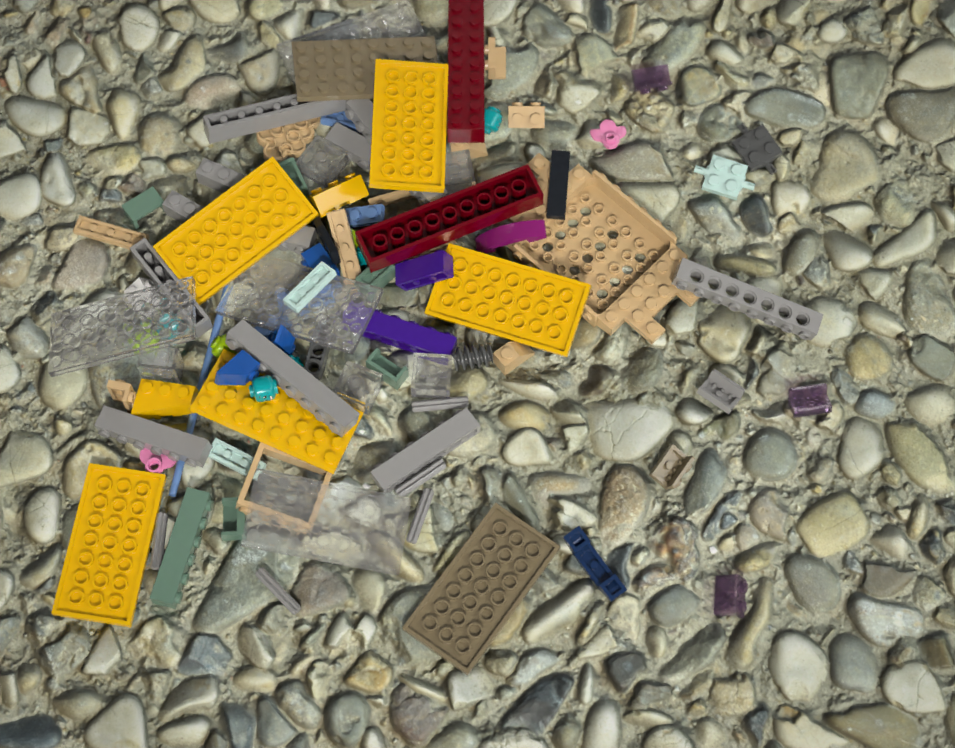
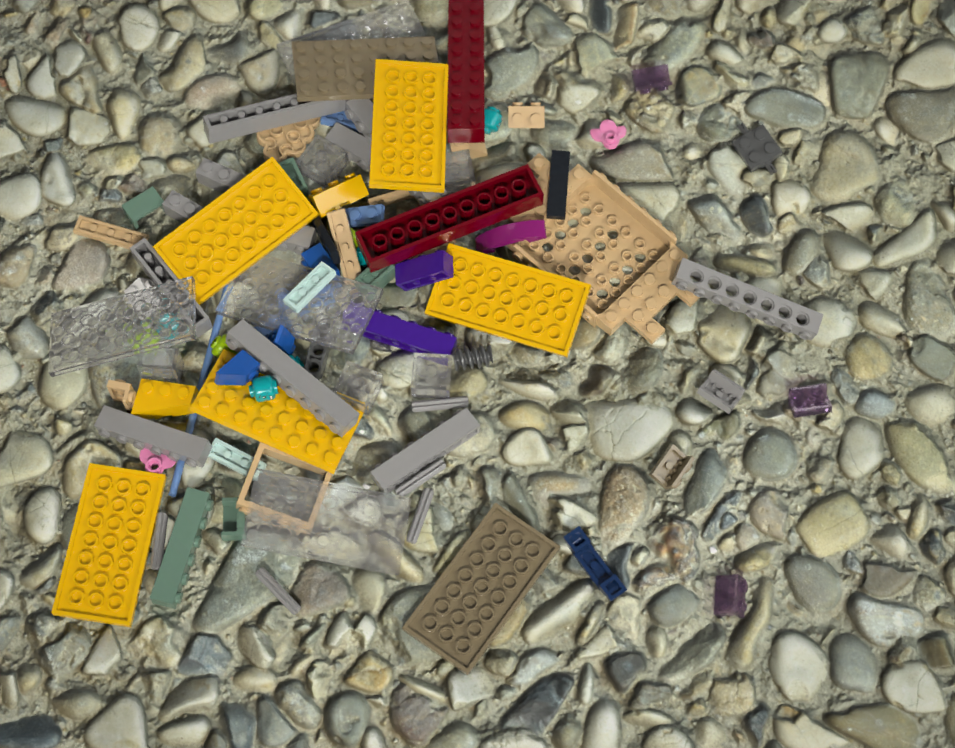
(391, 372): sand green panel -> none
(496, 60): tan bracket -> none
(511, 356): tan slope -> none
(724, 177): light aqua plate -> none

